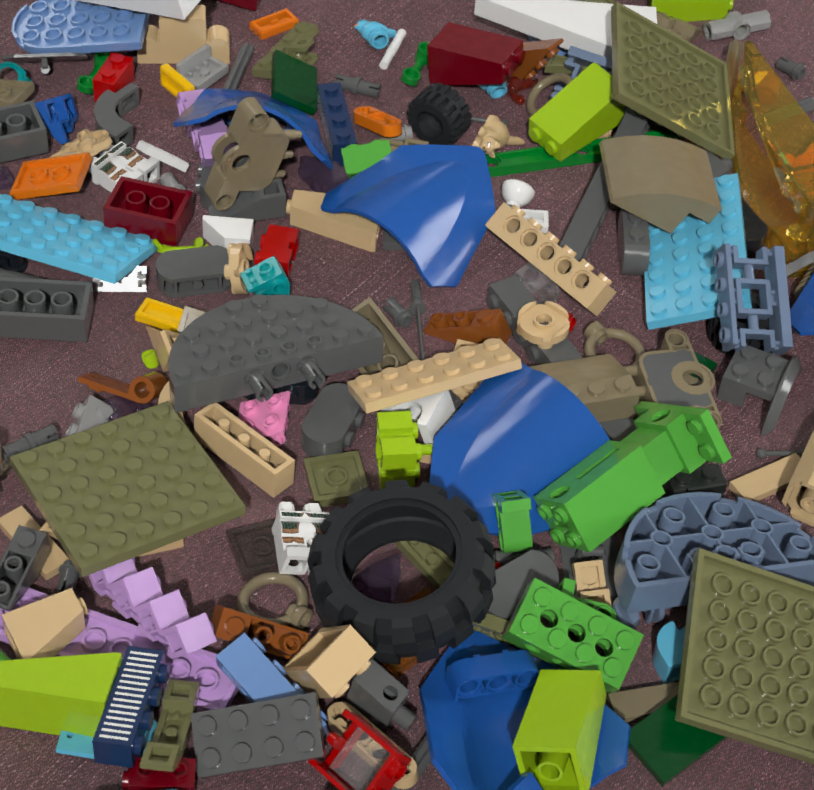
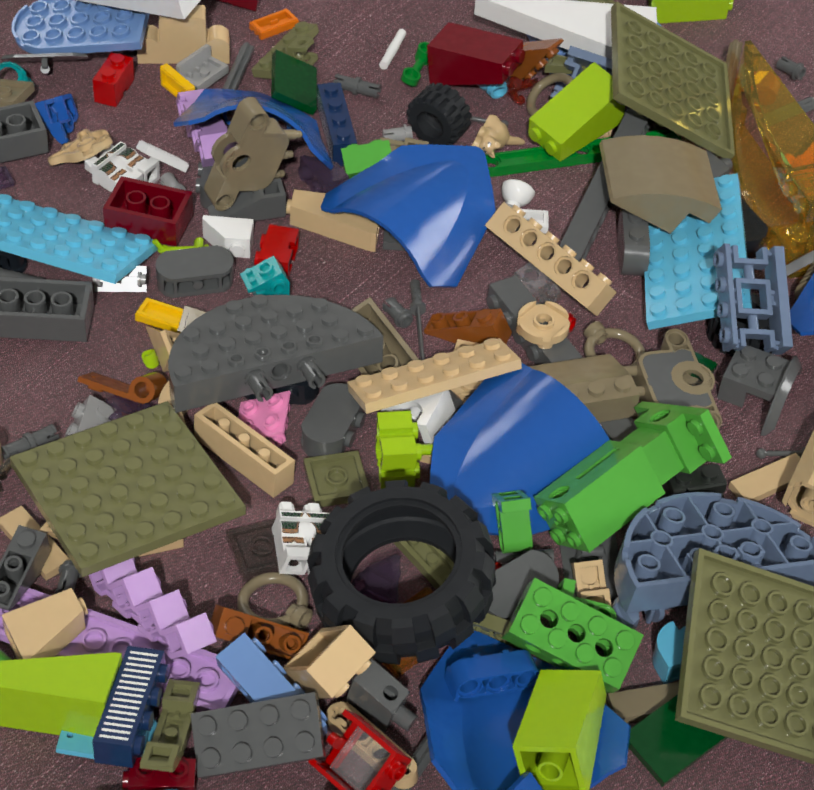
(51, 176): orange tile -> none
(85, 82): green bar -> none
(110, 109): dark grey arch -> none
(239, 257): tan plate -> none
(375, 33): medium azure animal -> none
(377, 121): orange beam -> none
(678, 26): dark tan brick -> none
(737, 25): light grey piece -> none

